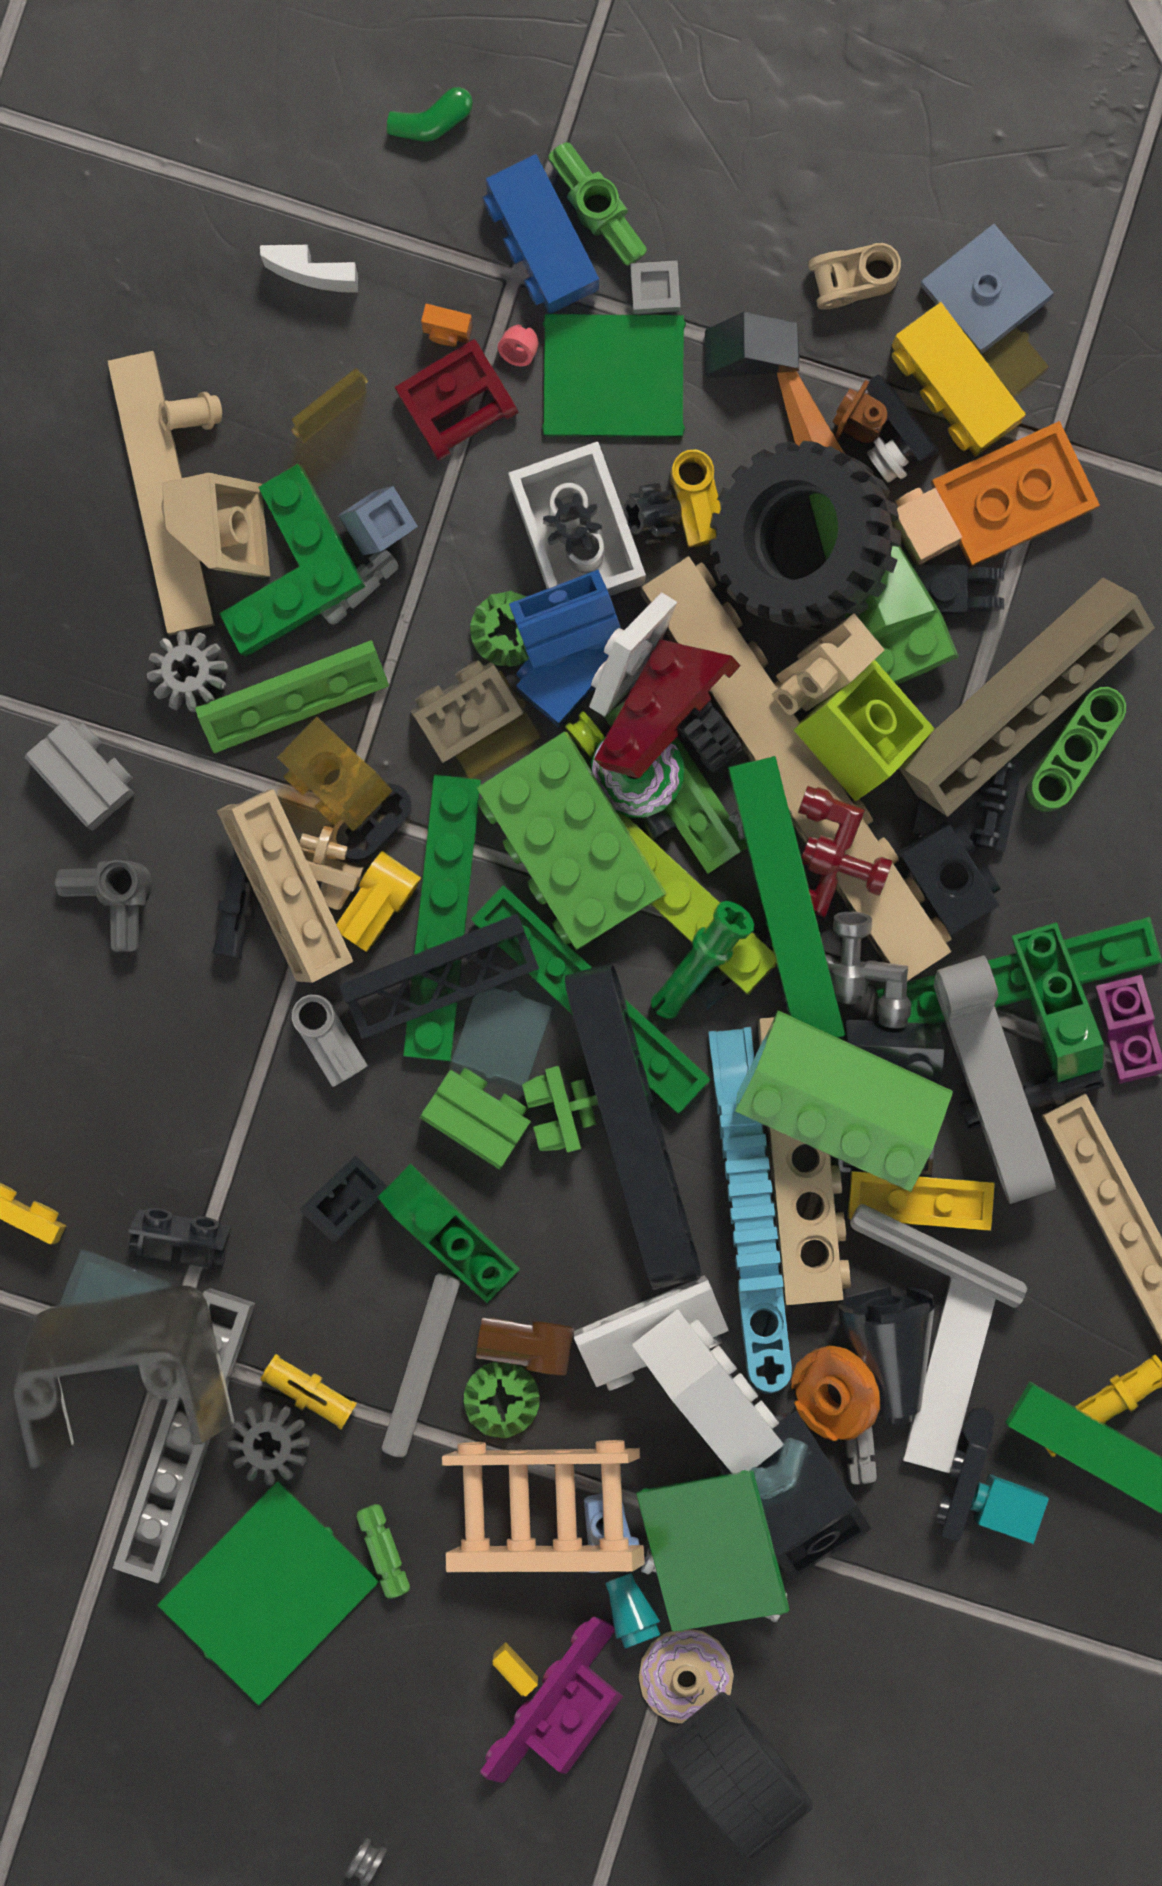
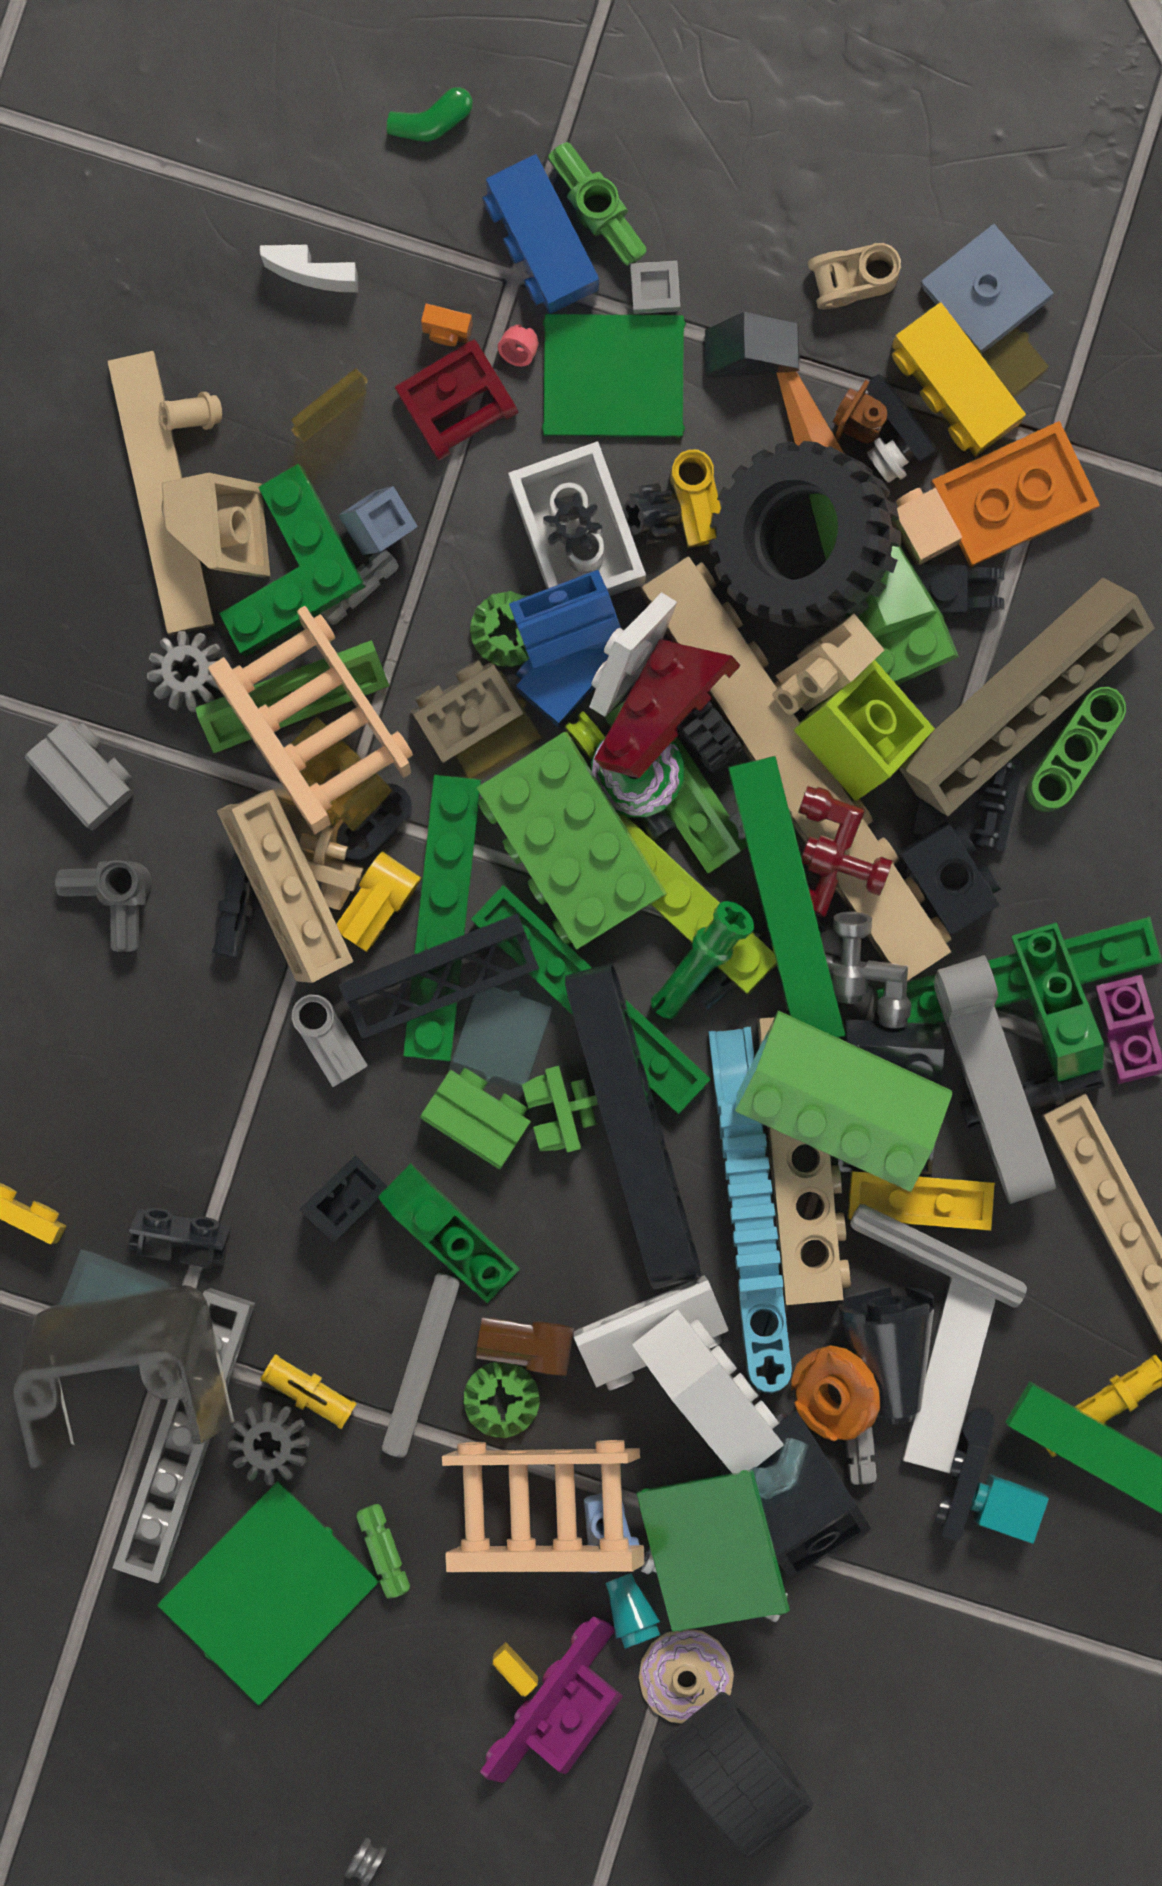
(290, 760): none -> light nougat fence

